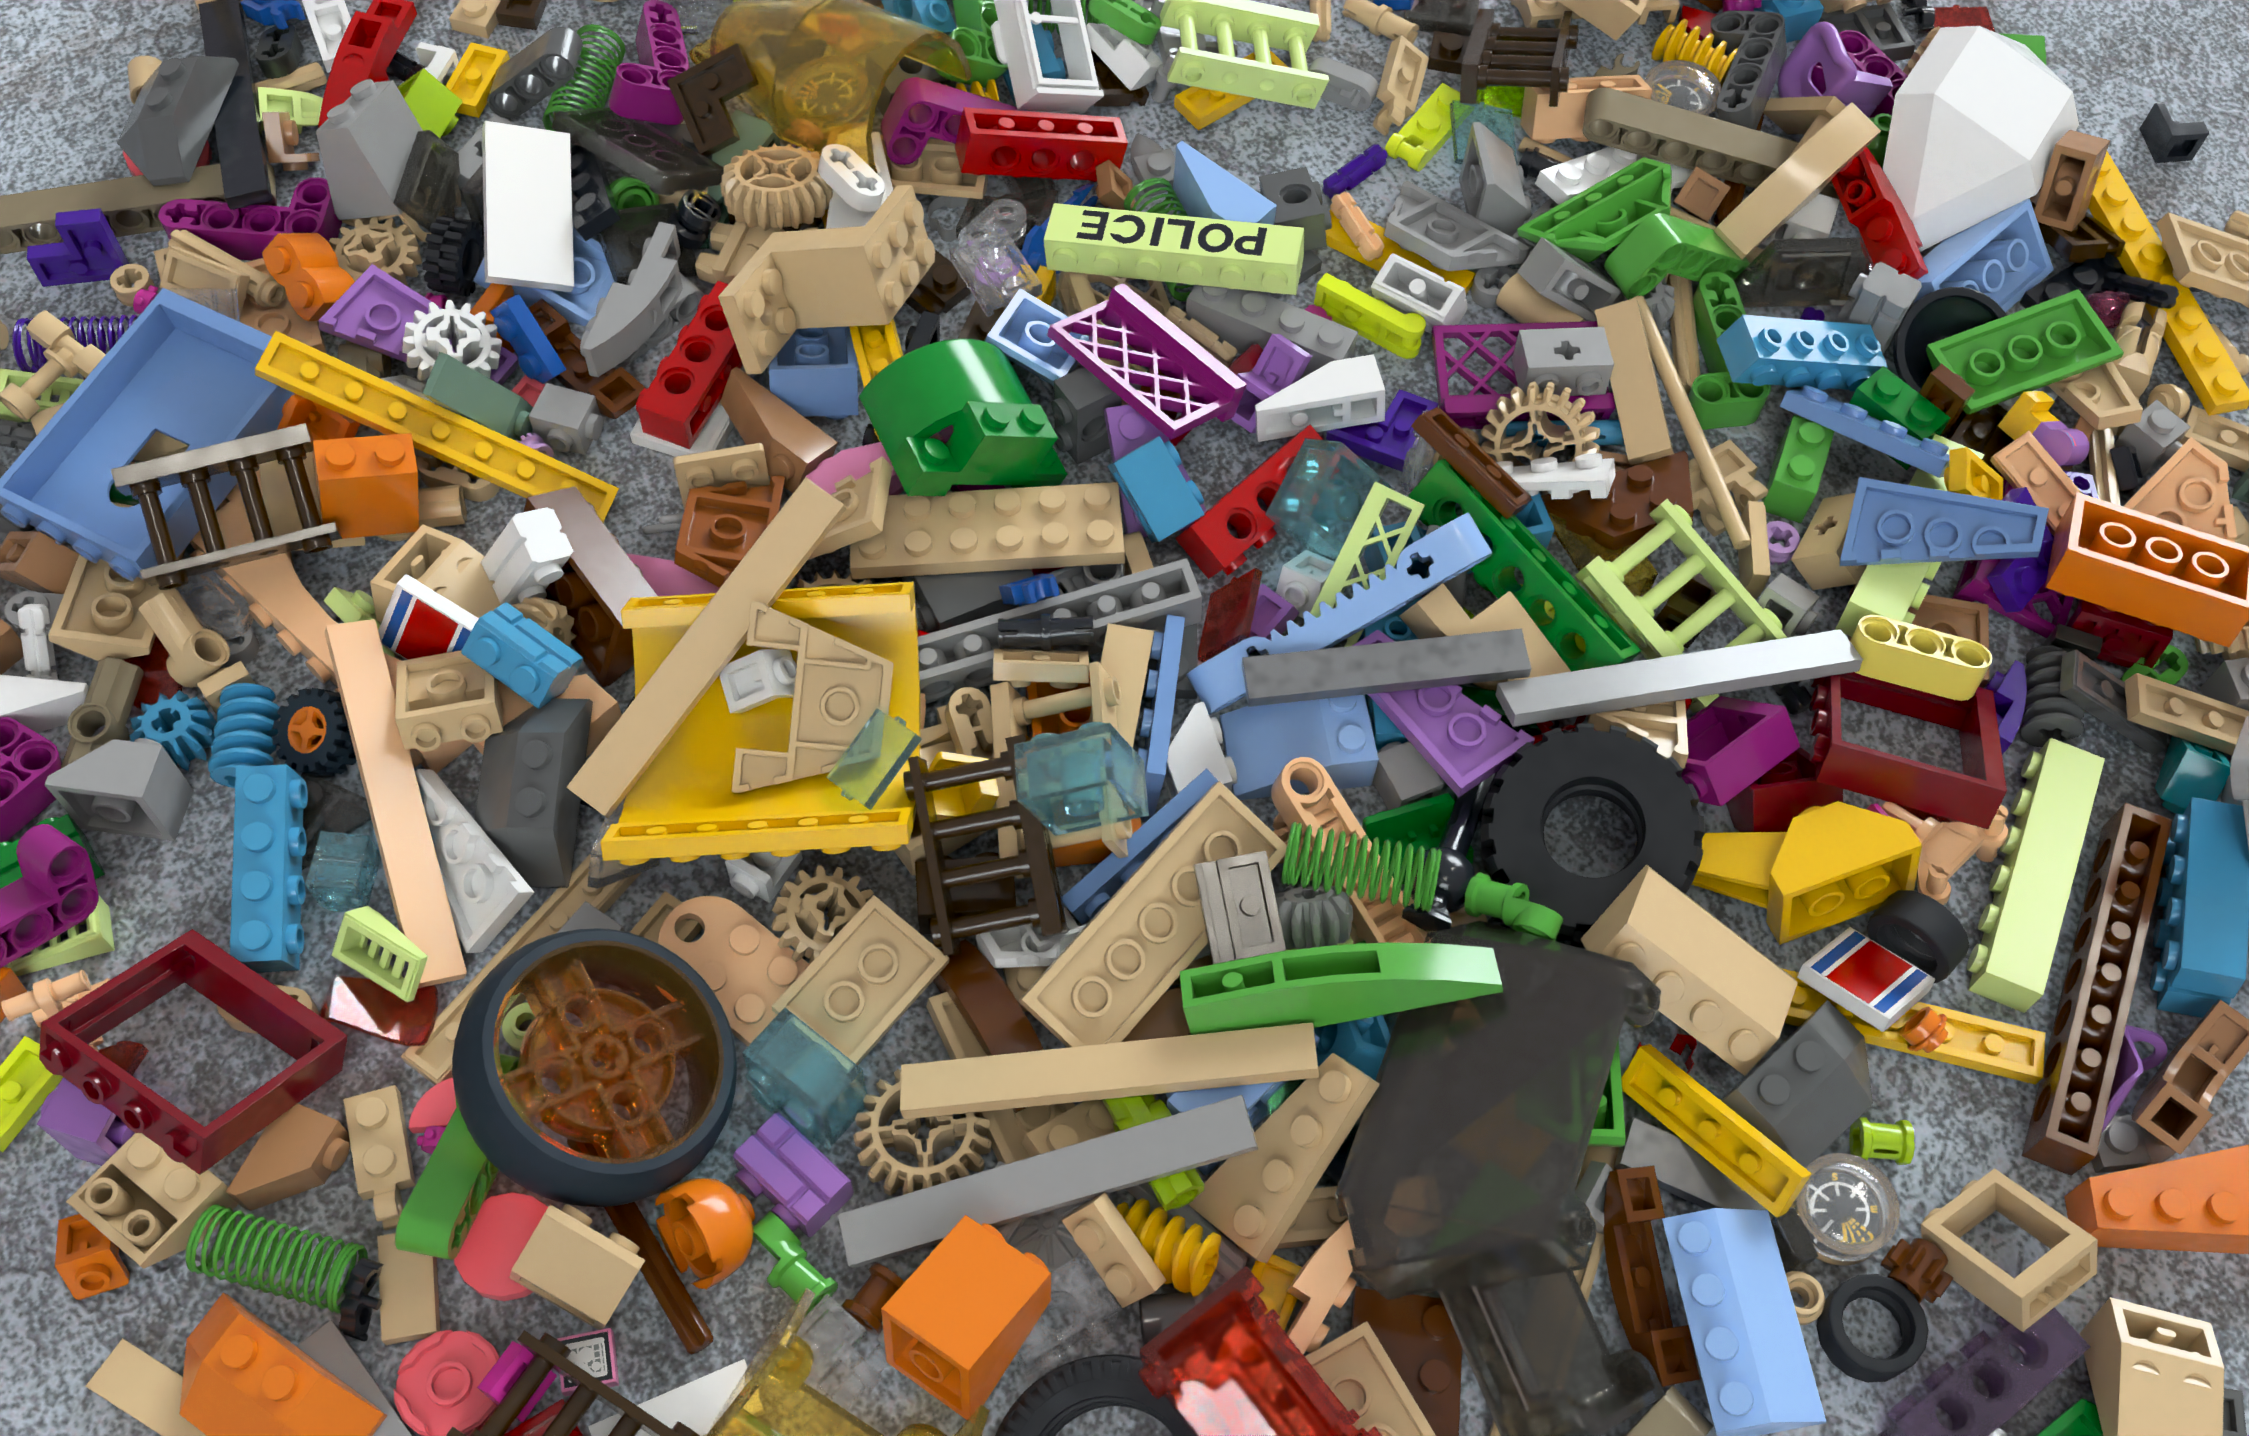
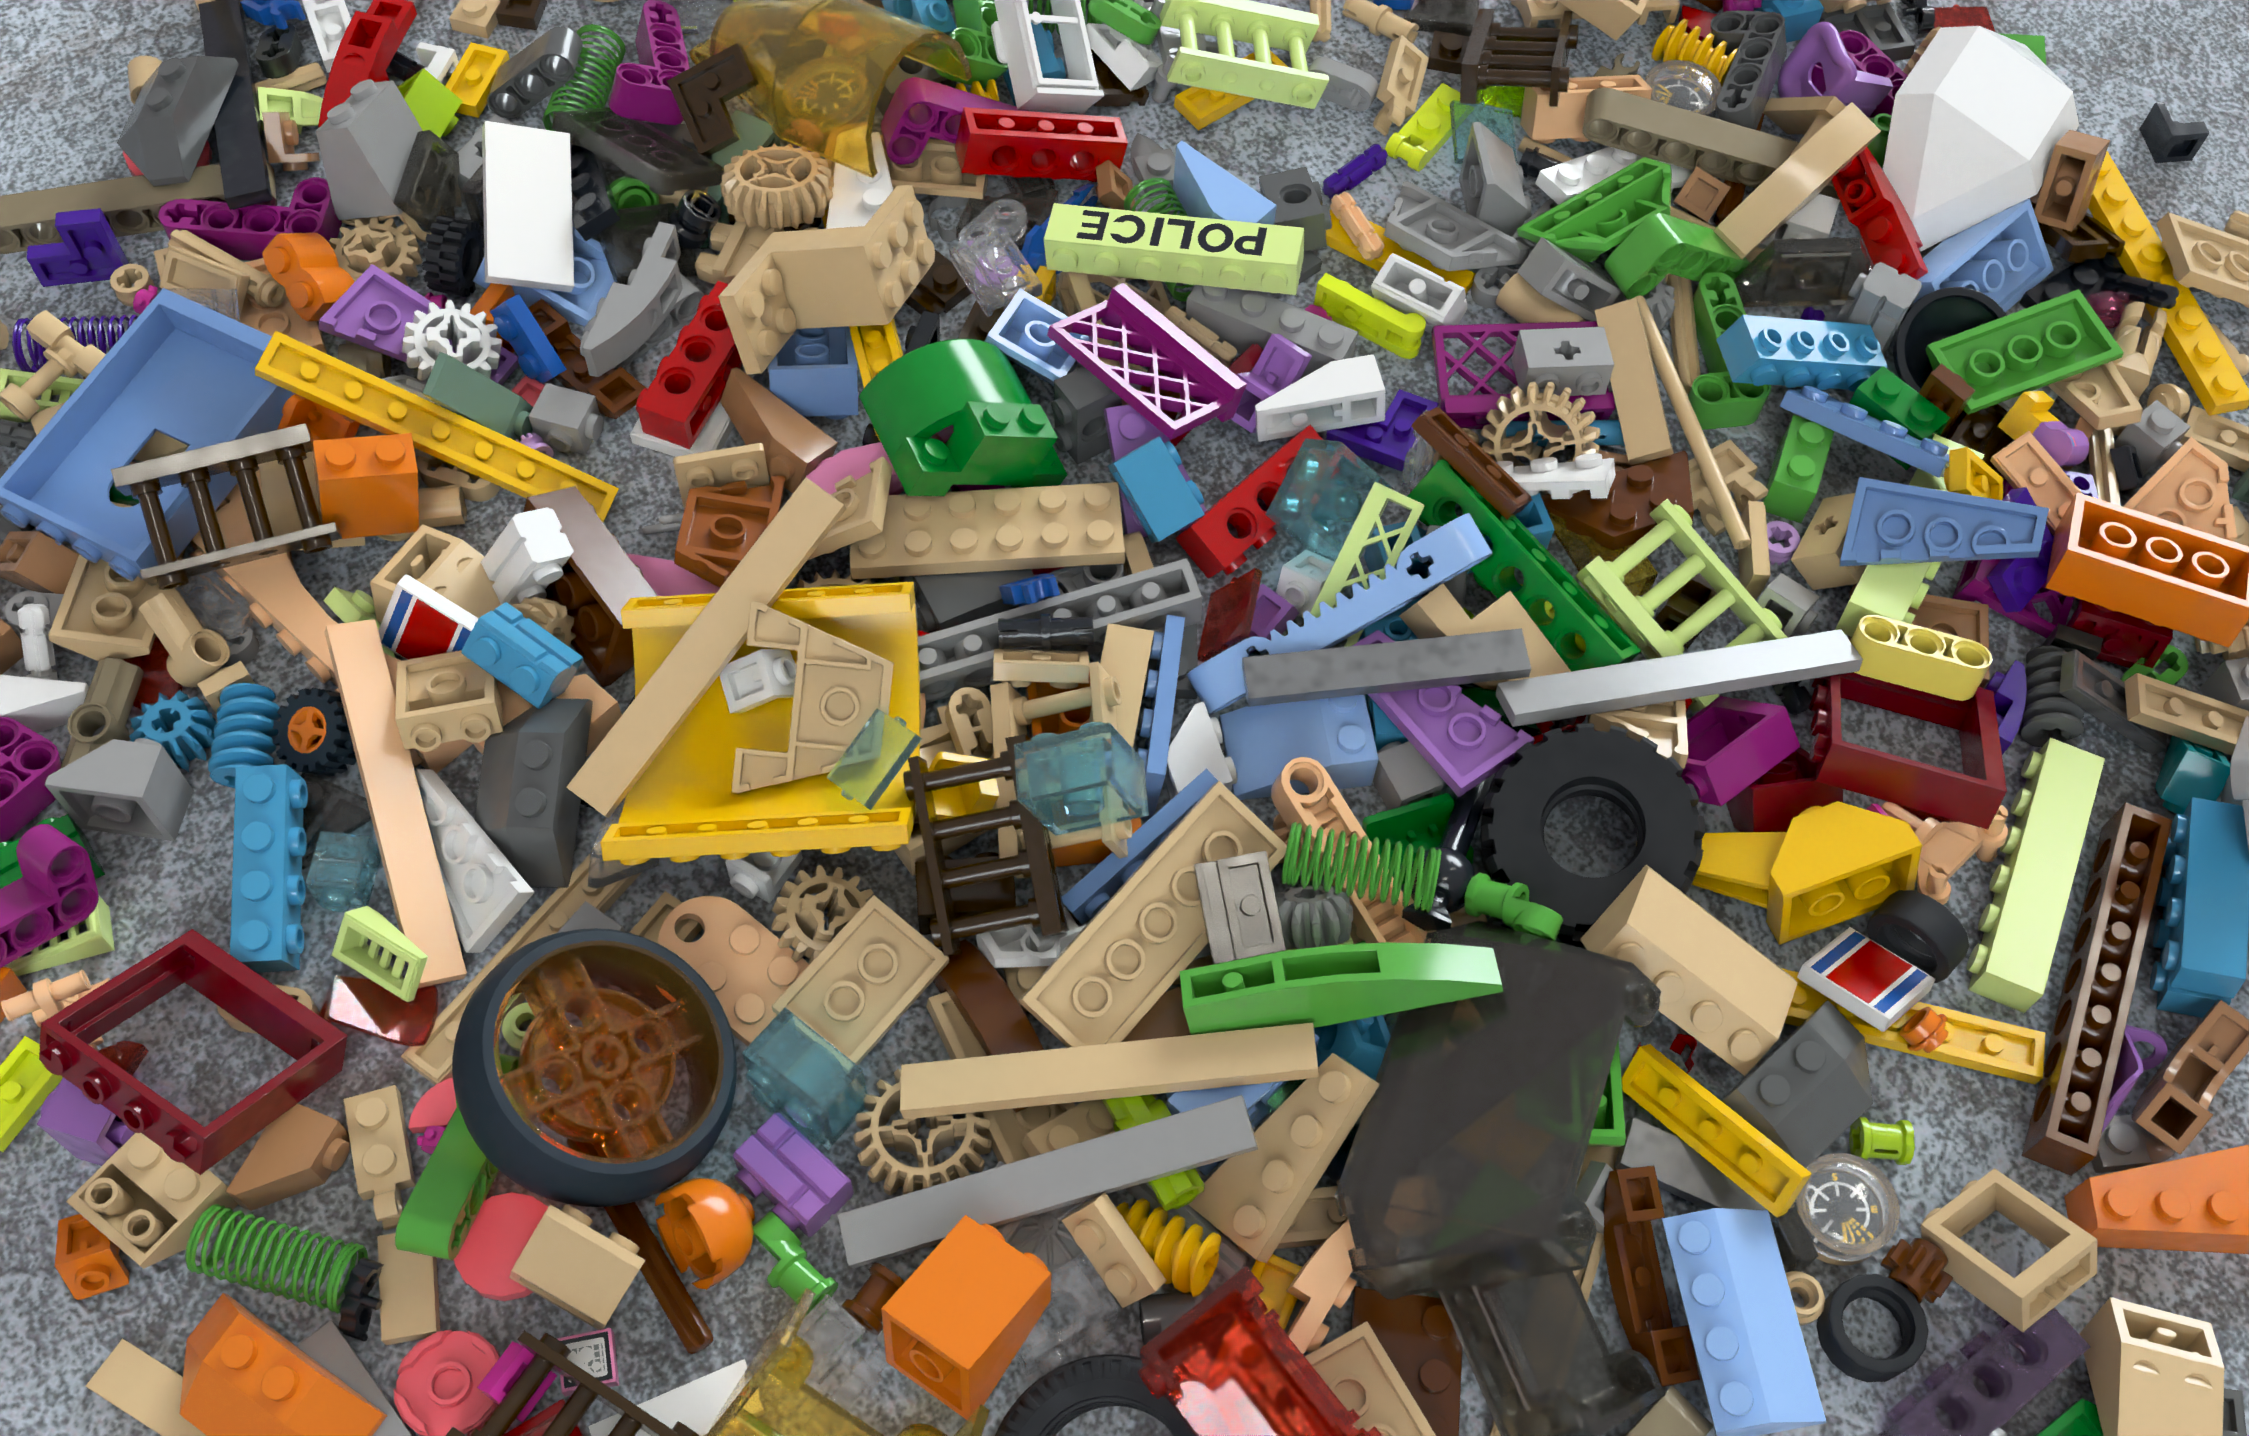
(851, 177): white beam -> none

